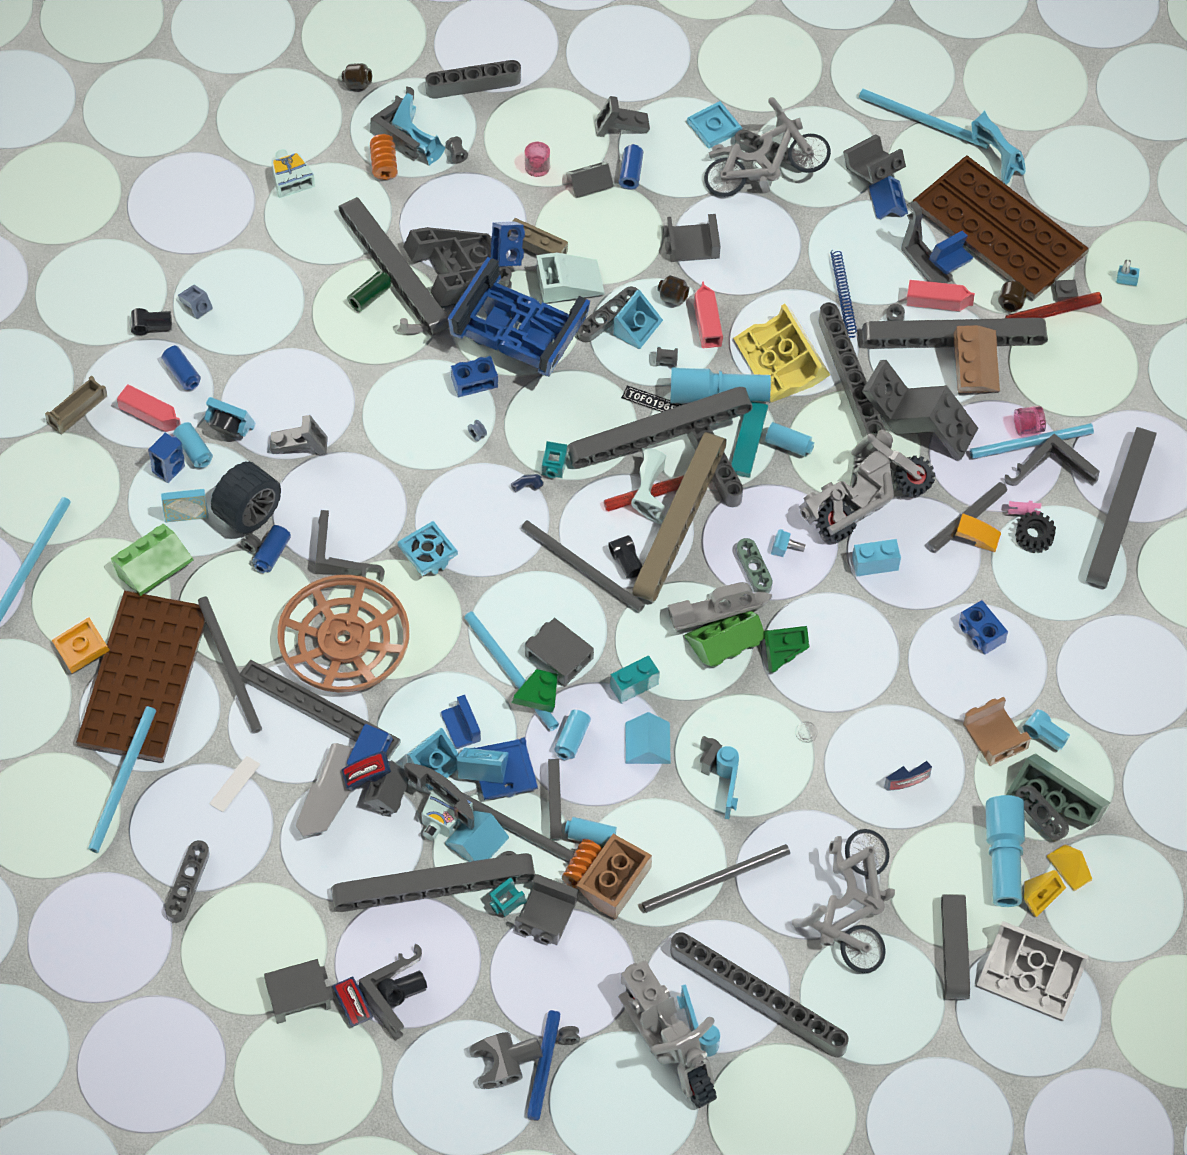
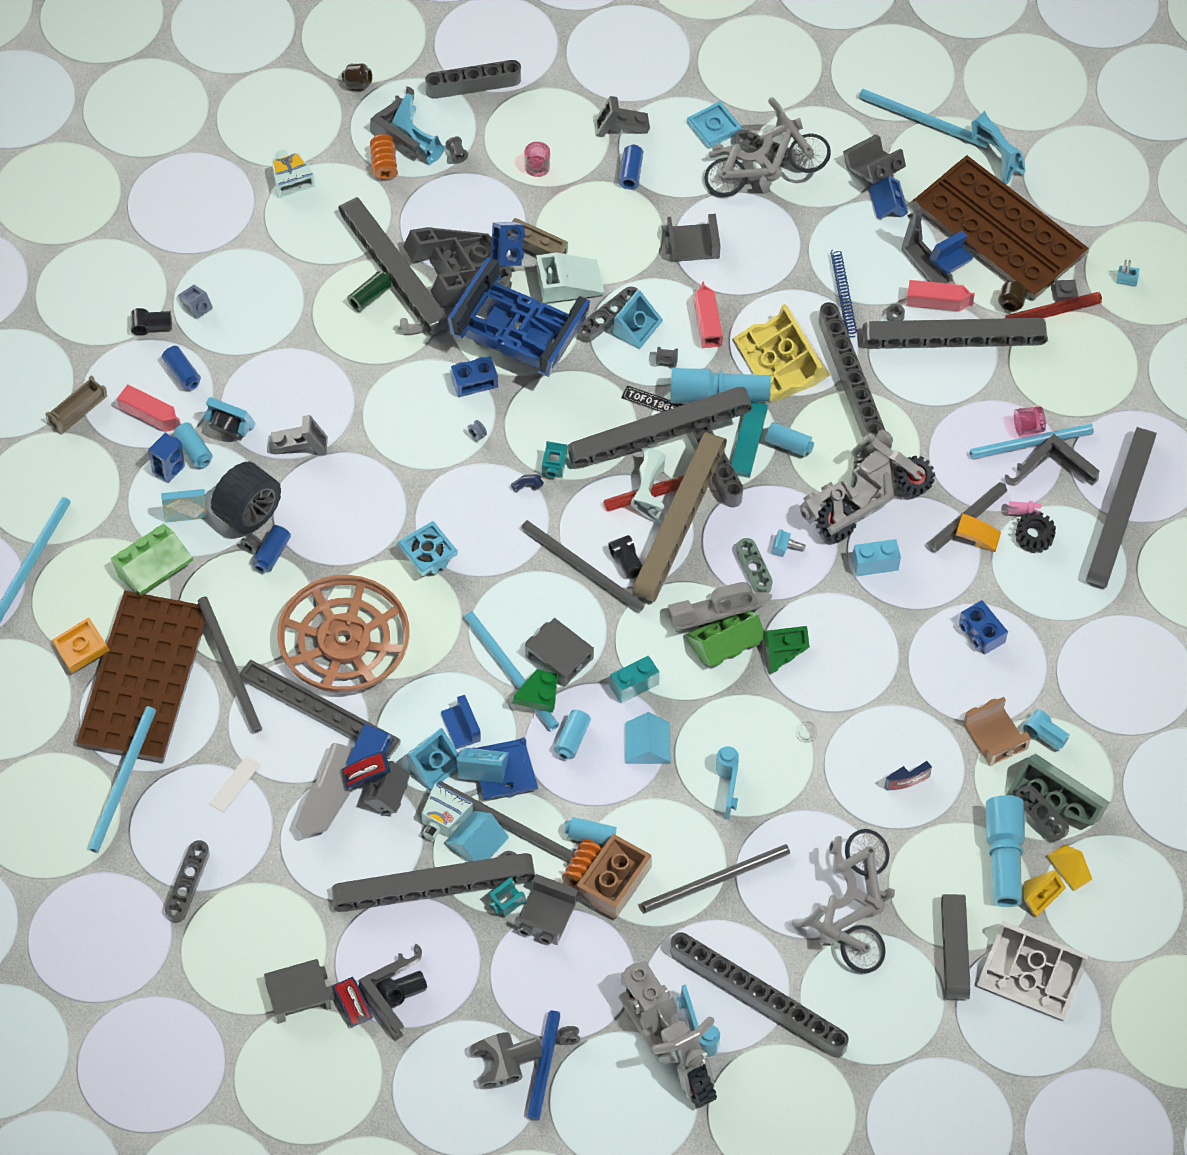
(337, 566): dark grey hinge -> none
(422, 775): dark grey slope -> none
(554, 798): dark grey beam -> none
(590, 179): dark grey panel -> none
(673, 290): dark brown head -> none
(708, 759): dark grey bracket -> none
(920, 409): dark grey bracket -> none
(976, 359): medium nougat slope -> none

